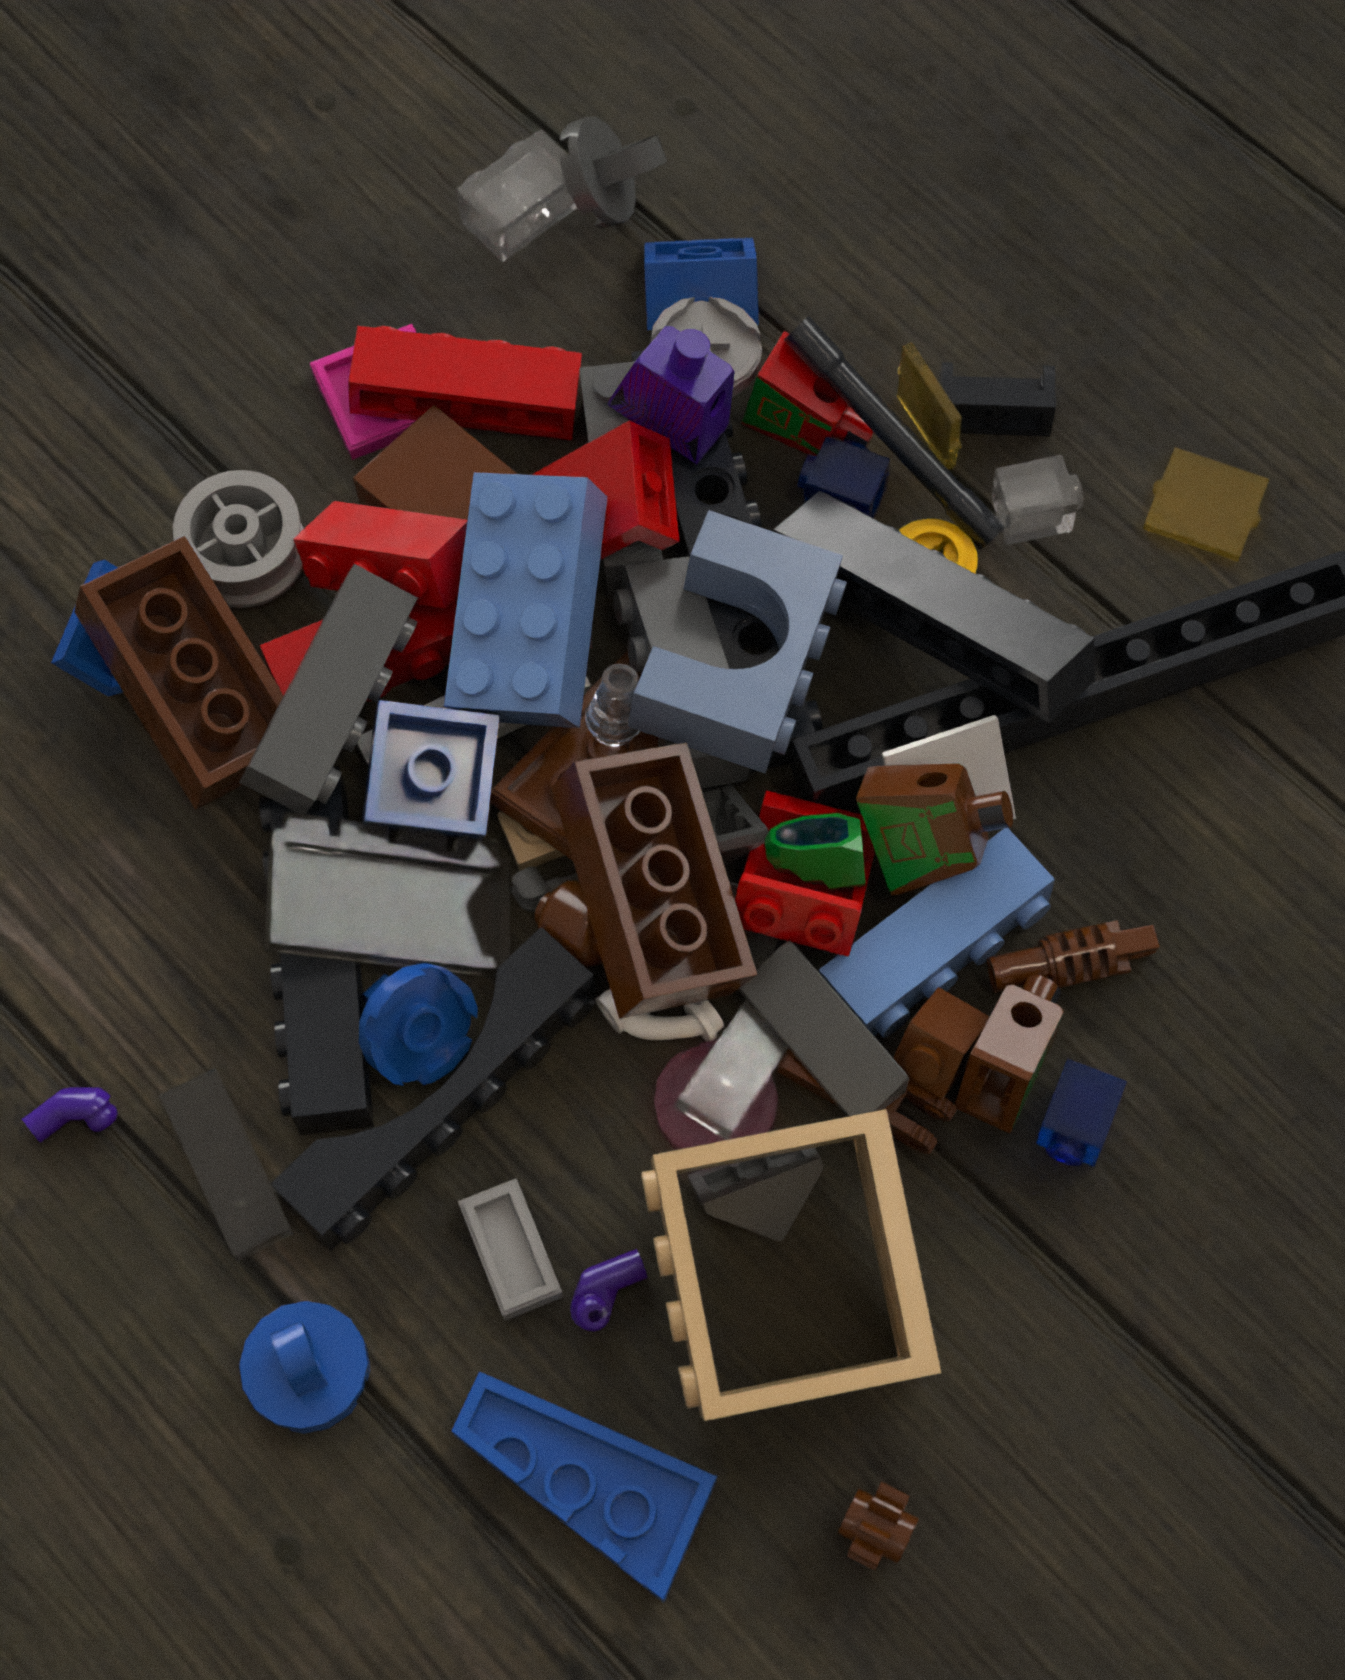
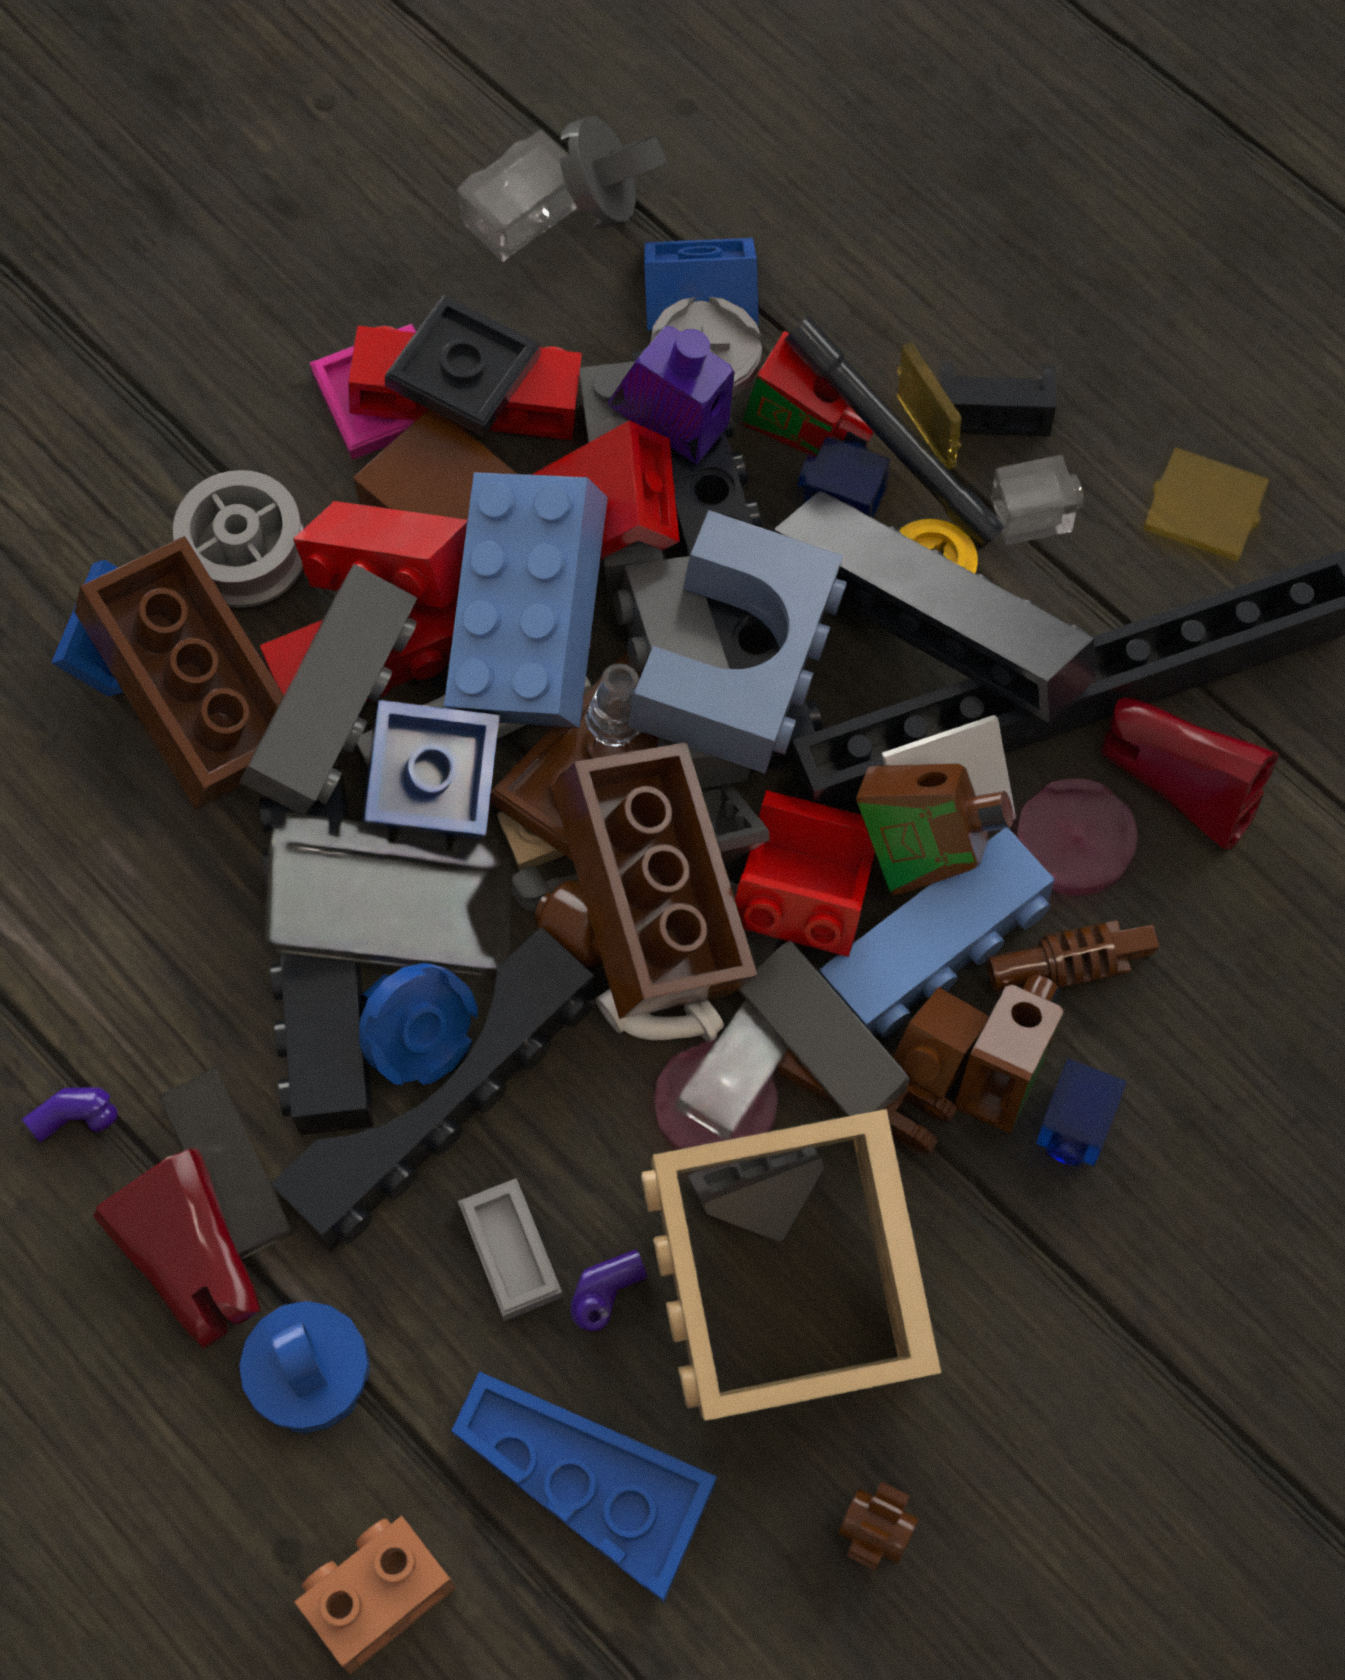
(182, 1245): none -> dark red piece
(373, 1592): none -> nougat brick
(463, 365): none -> black tile
(819, 850): green rock -> none
(1079, 835): none -> clear pink tile
(1196, 770): none -> dark red piece

